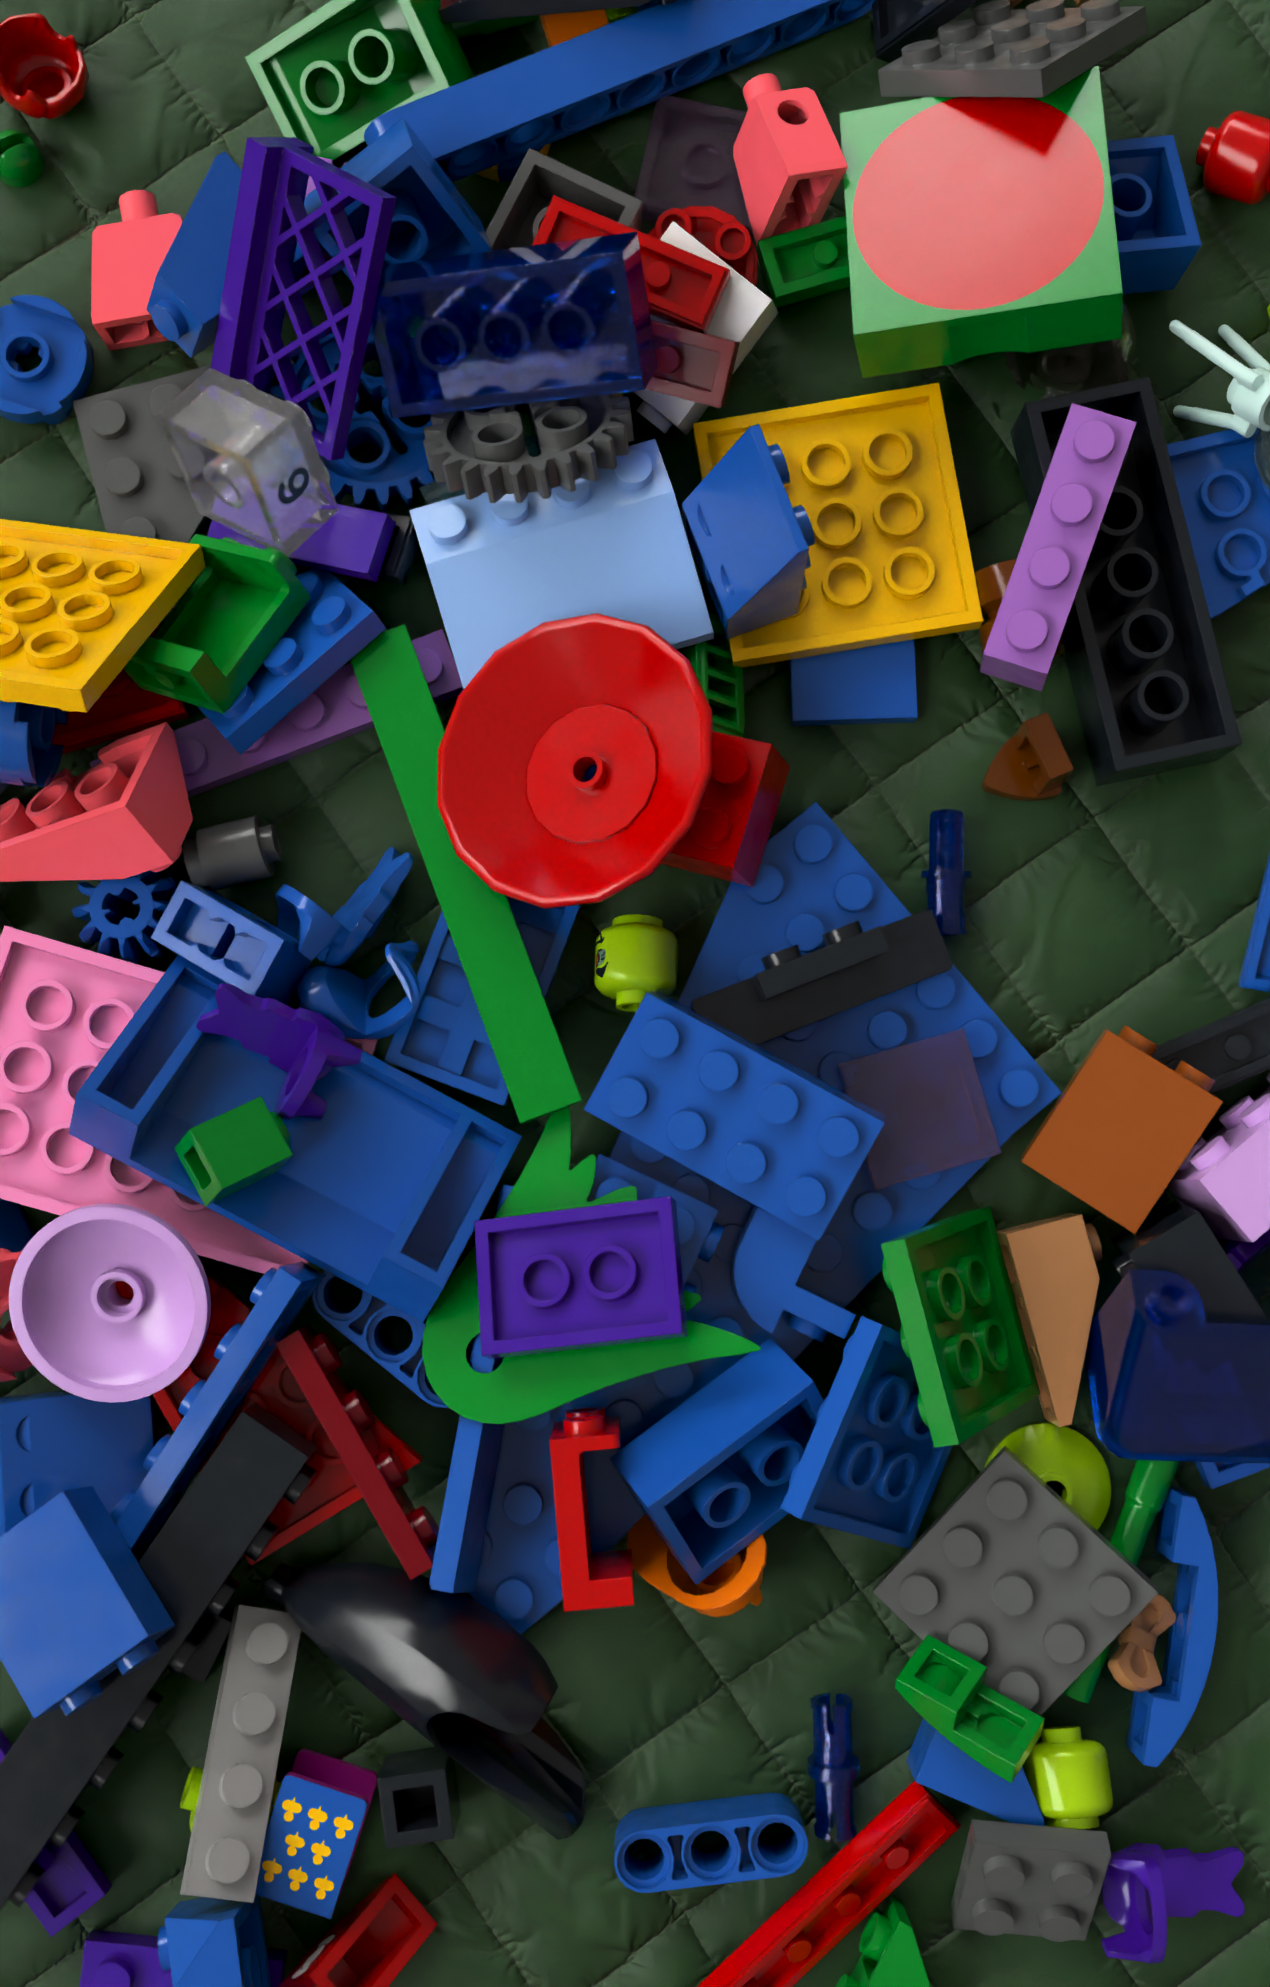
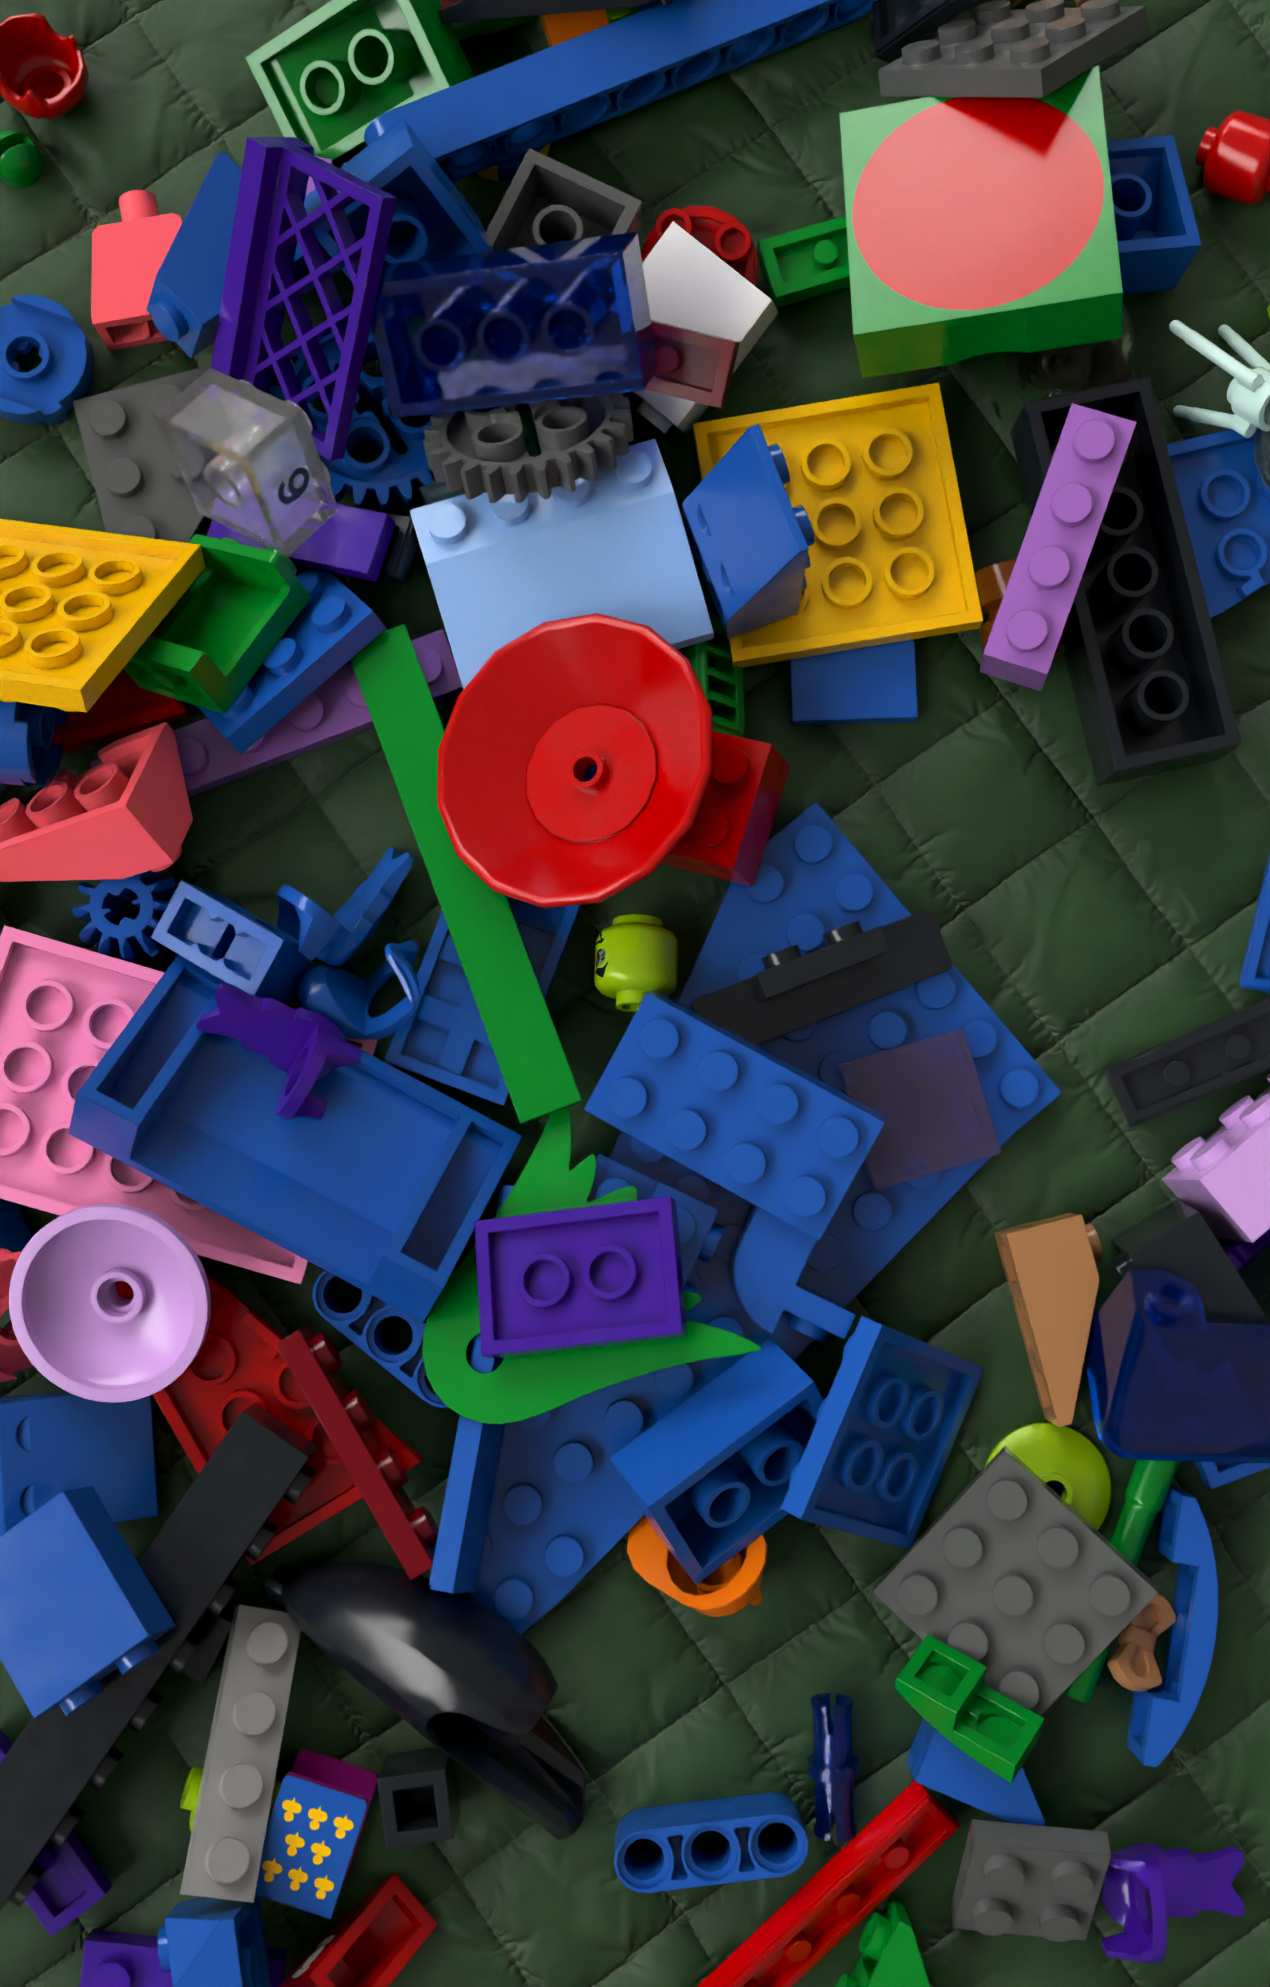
(213, 1403): blue plate -> none
(232, 853): dark grey brick -> none
(234, 1150): green brick -> none
(587, 1577): red panel -> none
(677, 283): red tile -> none
(691, 159): clear purple tile -> none
(785, 158): coral torso -> none
(946, 871): clear blue axle -> none
(959, 1324): green plate -> none
(1029, 763): reddish brown tile -> none
(1069, 1778): lime head -> none
(1122, 1127): dark orange brick -> none

